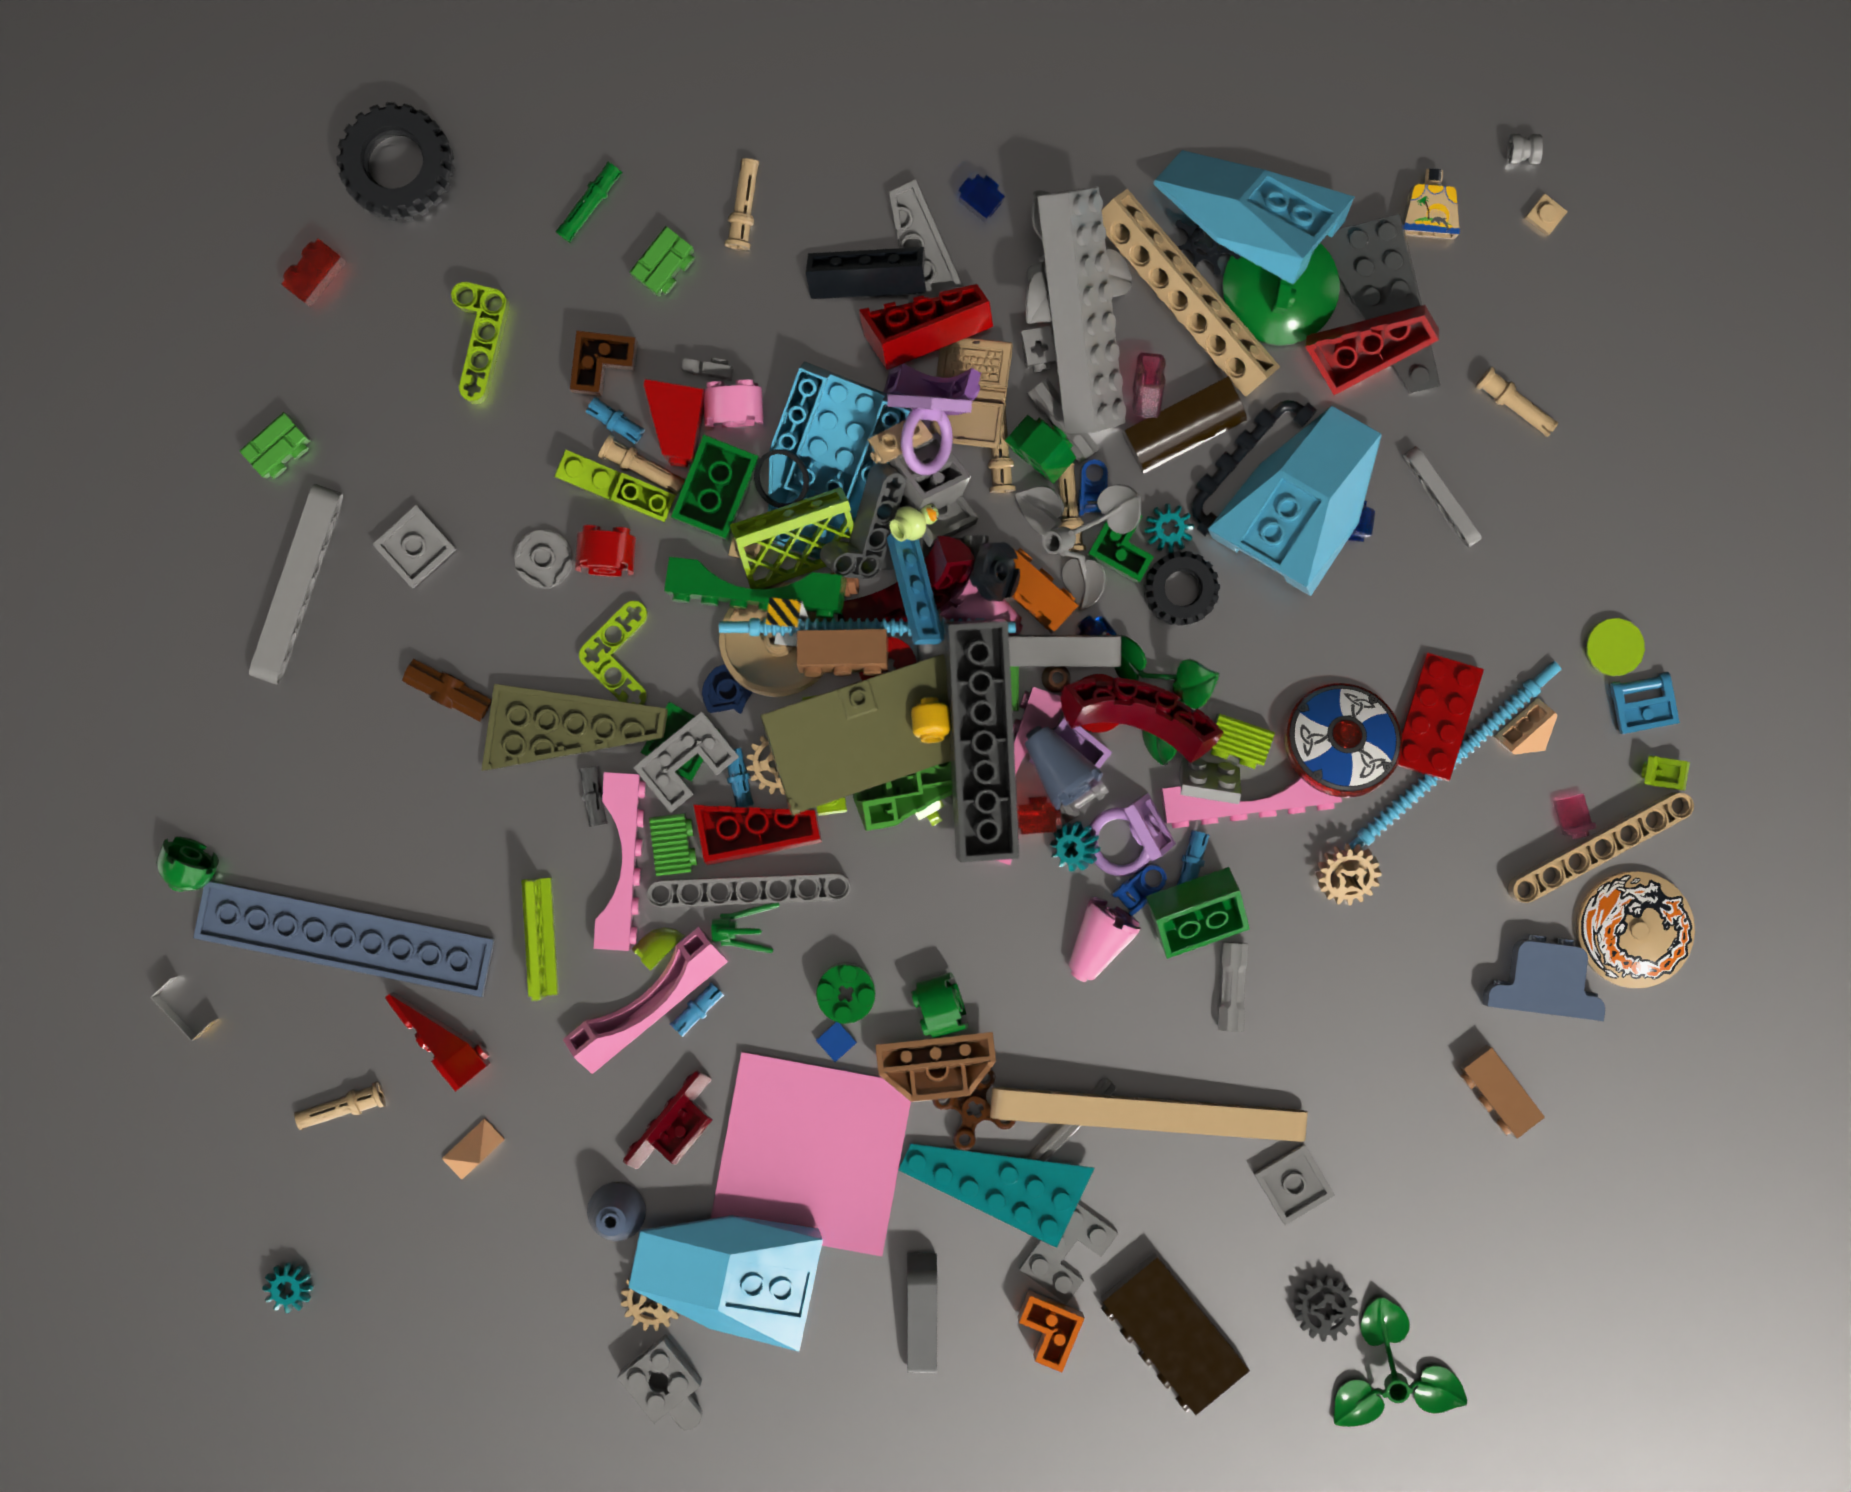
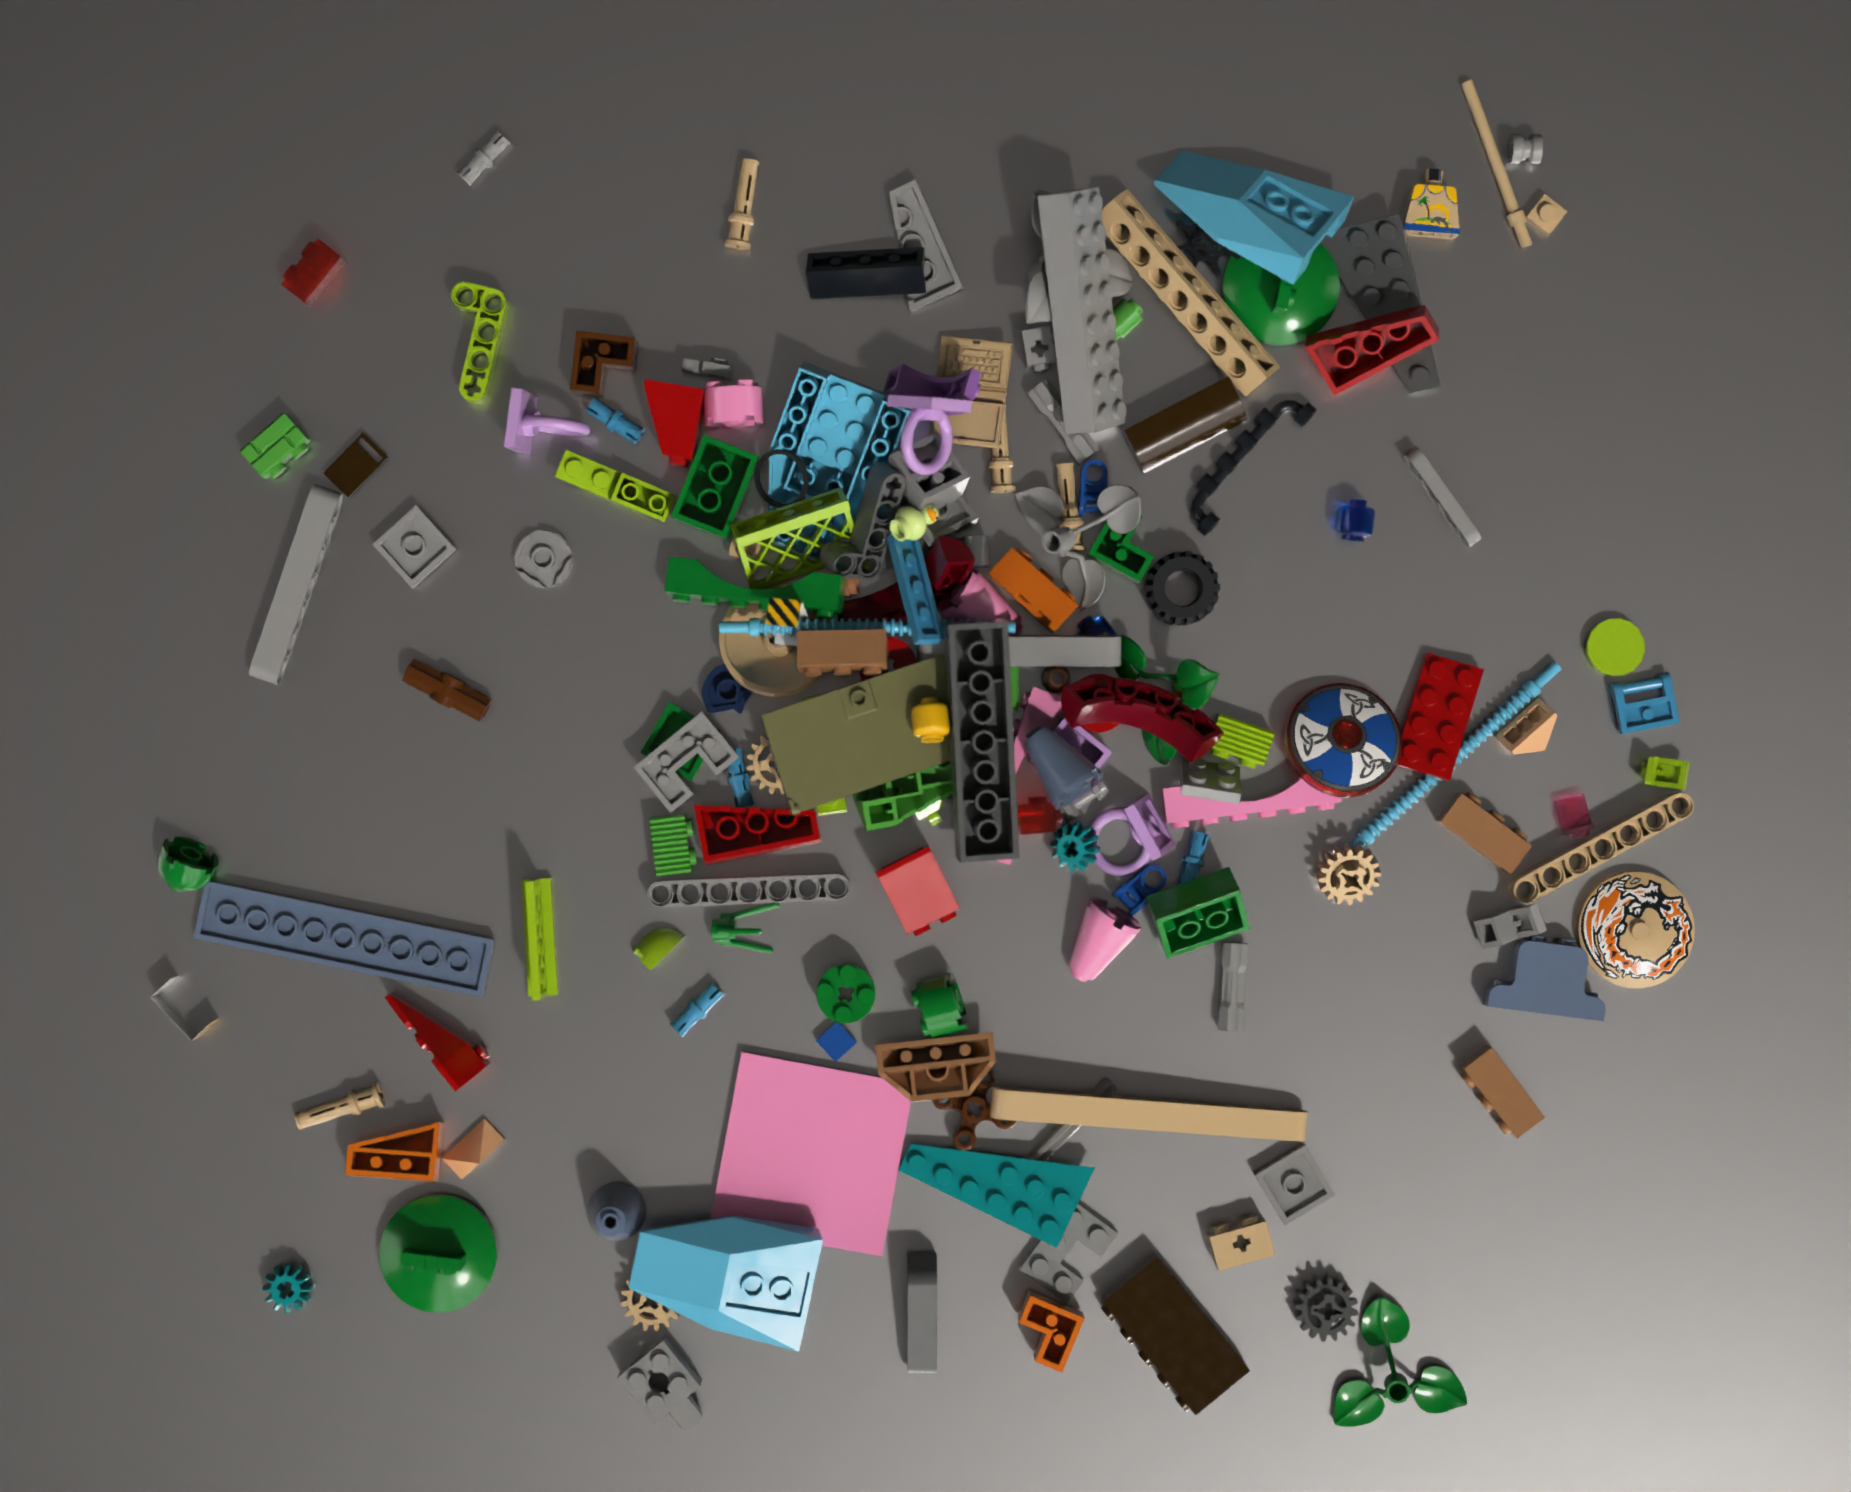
(354, 466): none -> dark brown piece
(372, 130): black tyre -> none
(400, 1156): none -> orange wedge
(438, 1253): none -> green bracket
(483, 158): none -> light grey pin
(526, 422): none -> lavender tile
(547, 725): olive wing -> none
(586, 205): green pin -> none
(593, 796): dark grey pin -> none
(603, 1037): bright pink arch -> none
(605, 551): red brick -> none
(607, 661): lime beam -> none
(622, 799): bright pink arch -> none
(630, 459): tan pin -> none
(662, 262): bright green brick -> none
(675, 1127): dark red bracket -> none
(888, 443): tan hinge -> none
(918, 891): none -> slope
(925, 324): red wedge -> none
(981, 196): clear blue brick -> none
(991, 559): black plate -> none
(1042, 447): green brick -> none
(1127, 317): none -> bright green brick
(1148, 385): clear pink brick -> none
(1165, 519): teal gear -> none
(1256, 1247): none -> tan brick
(1303, 500): medium azure wedge -> none
(1485, 832): none -> medium nougat brick
(1506, 394): tan pin -> none
(1509, 925): none -> light grey brick
(1516, 216): none -> tan bar

